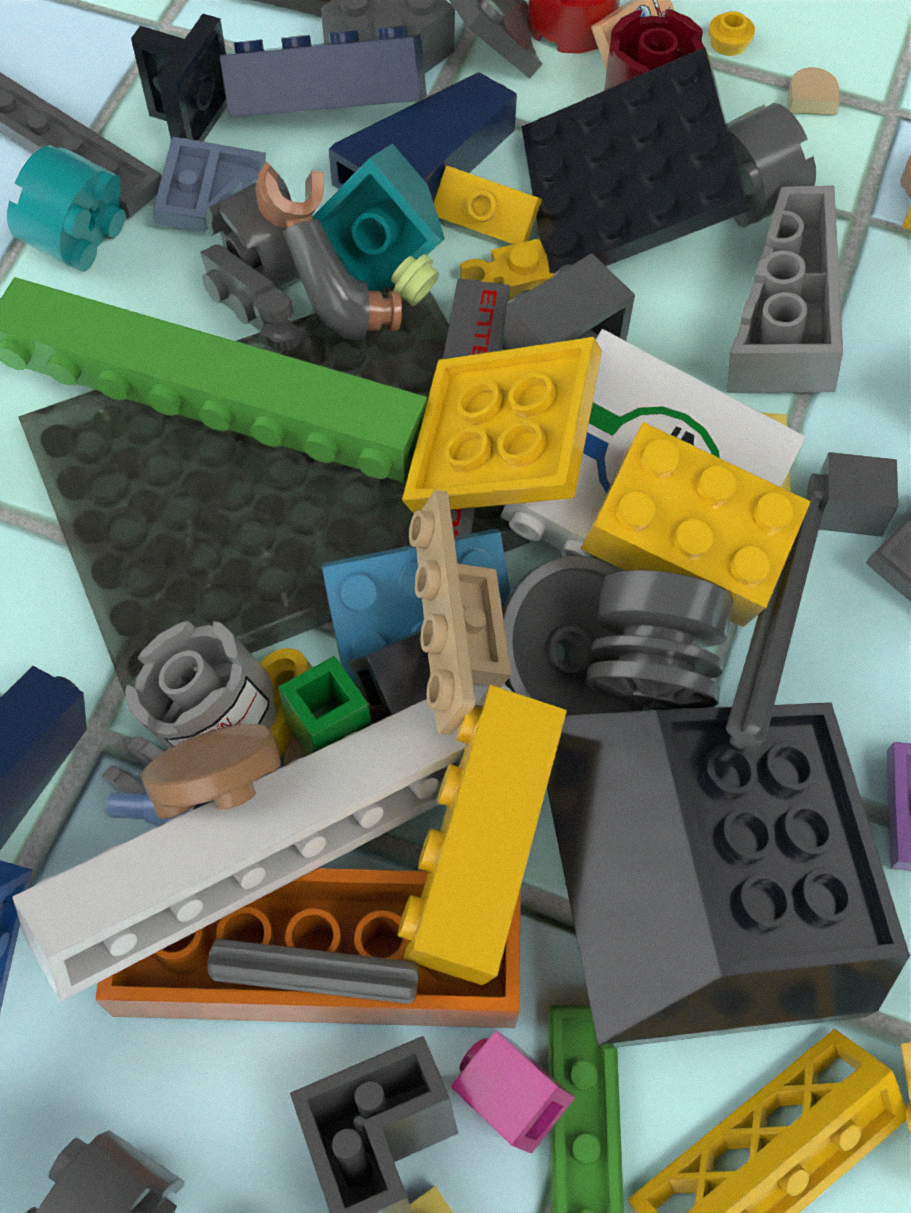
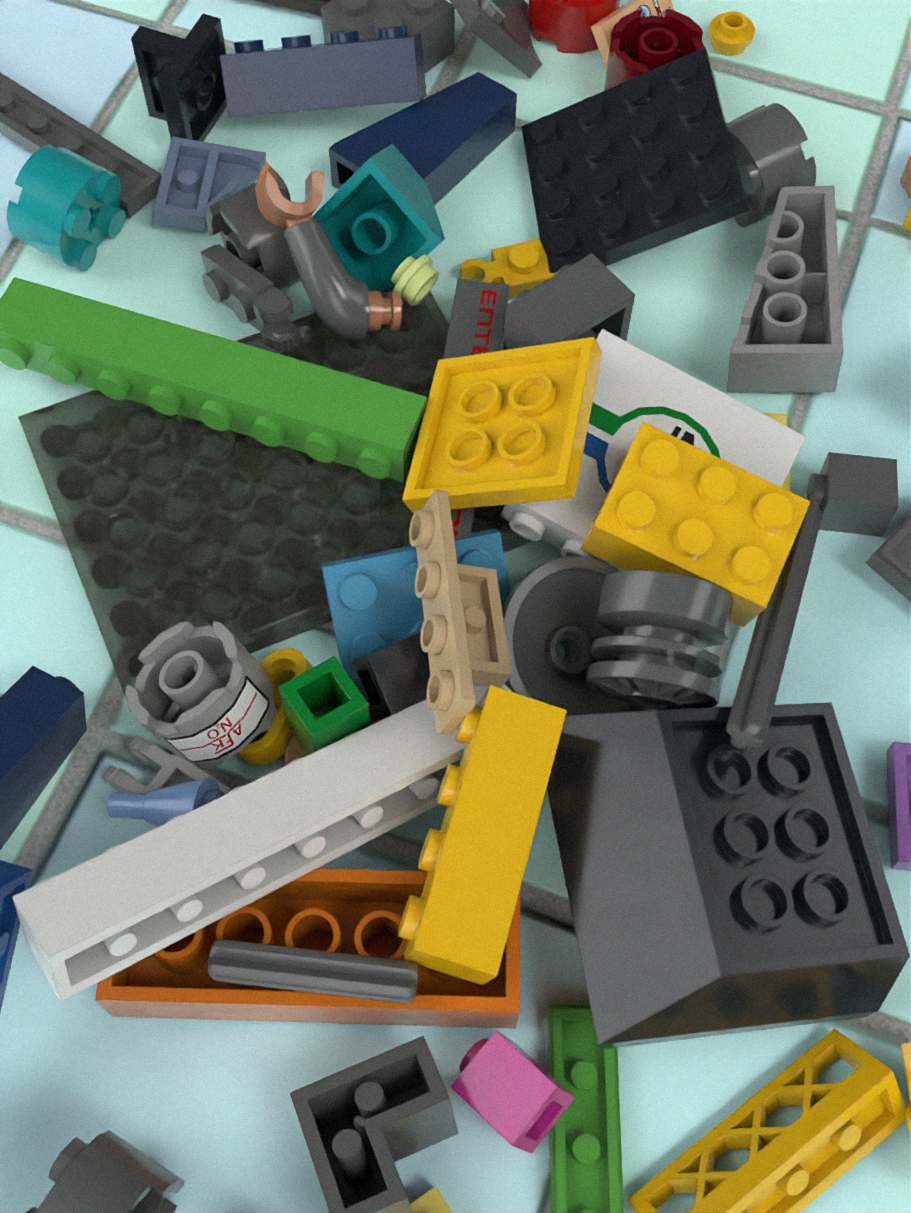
(210, 768): medium nougat tile -> none
(486, 206): yellow plate -> none
(813, 92): tan tile -> none

